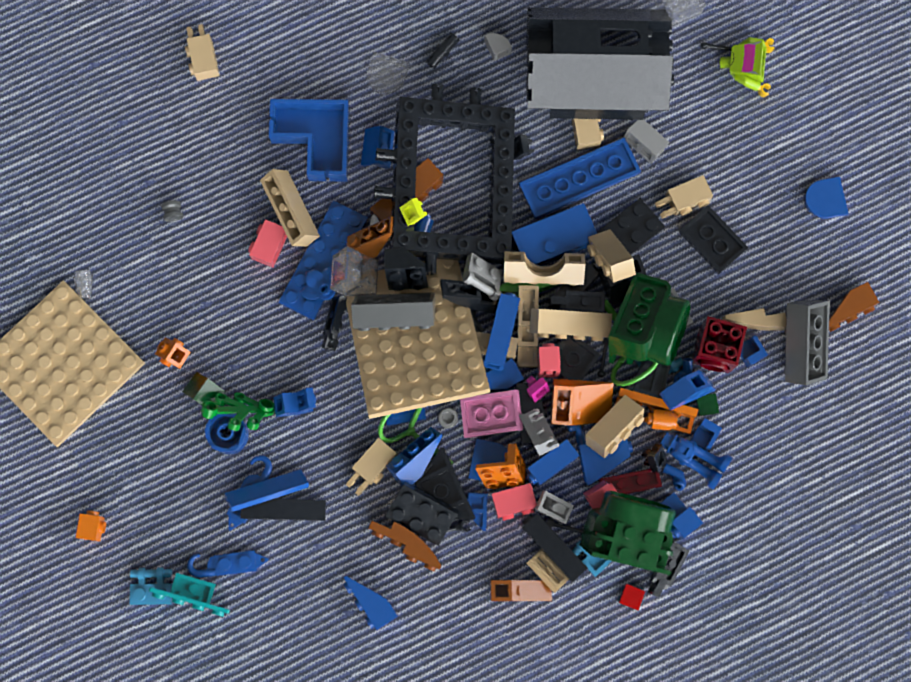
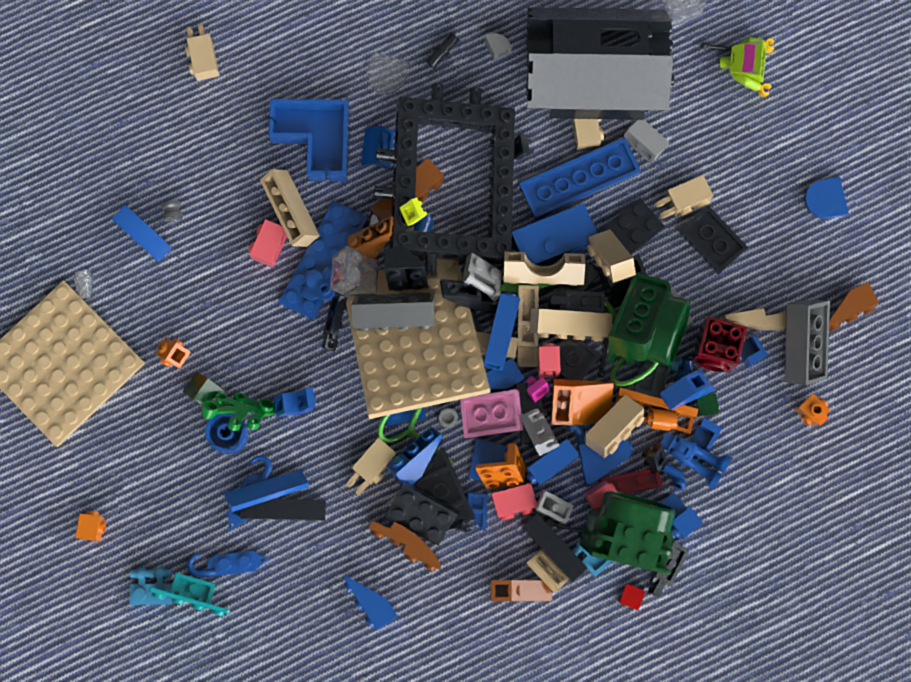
(141, 233): none -> blue slope
(813, 410): none -> orange brick

